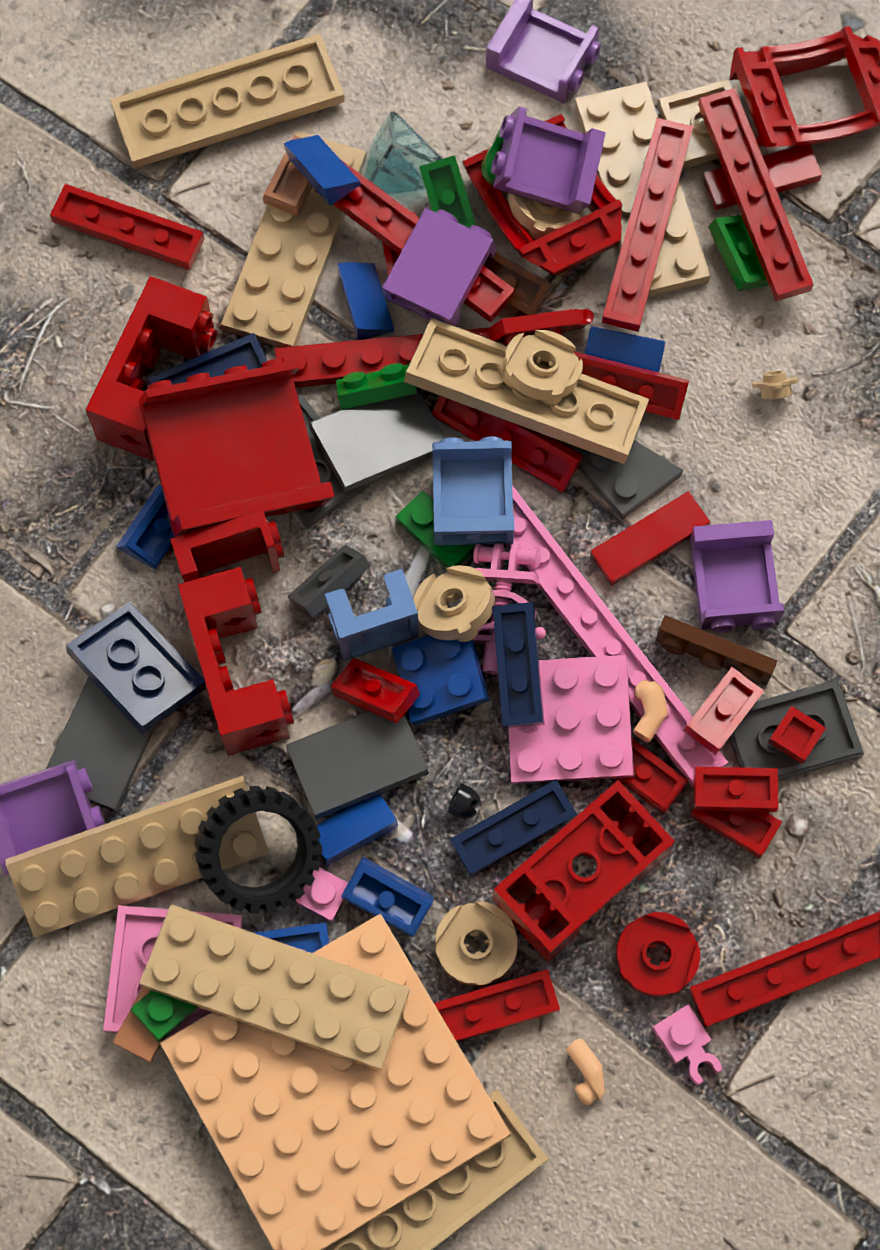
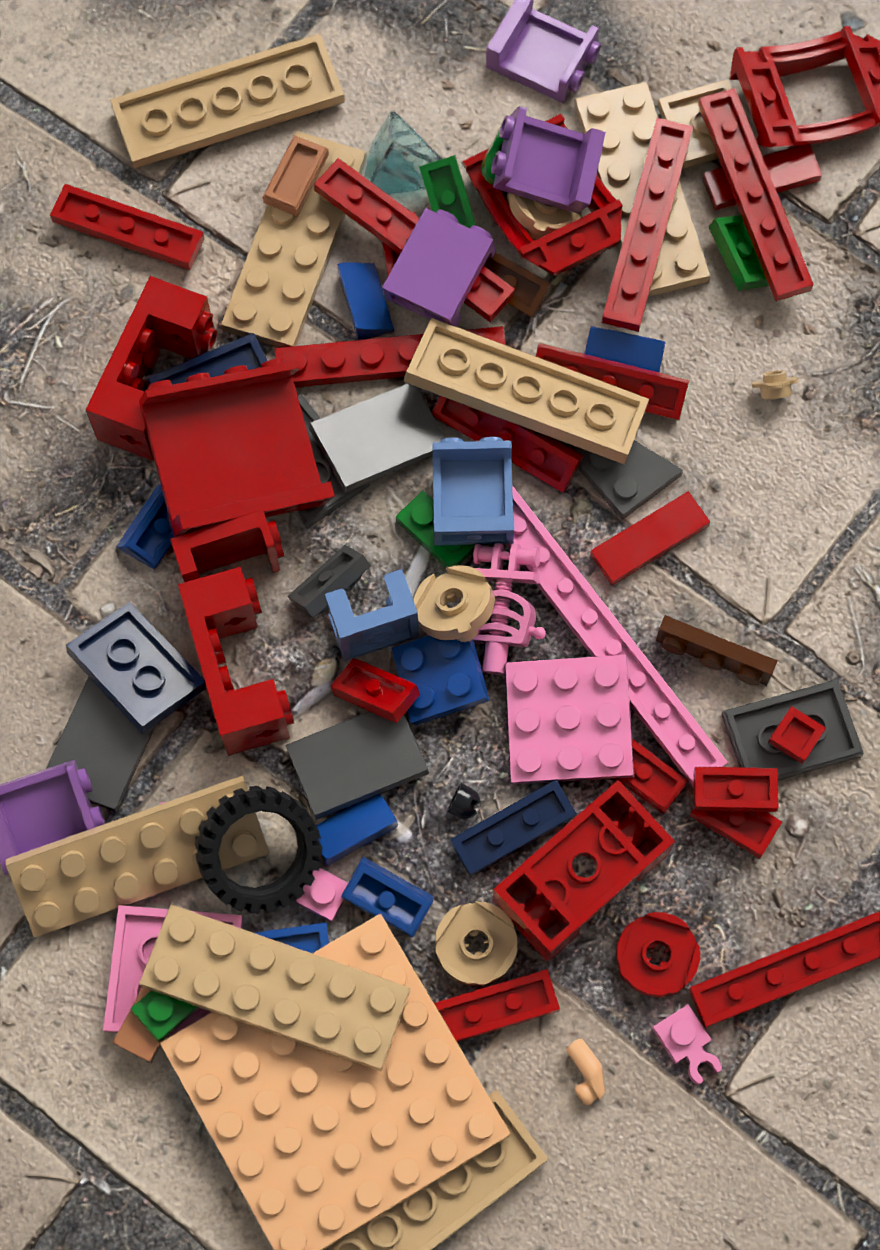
(321, 167): blue slope -> none
(373, 387): green plate -> none
(518, 665): dark blue plate -> none
(538, 383): tan plate -> none
(556, 321): red hinge -> none
(655, 709): light nougat arm -> none
(723, 710): plate -> none
(735, 576): medium lavender panel -> none

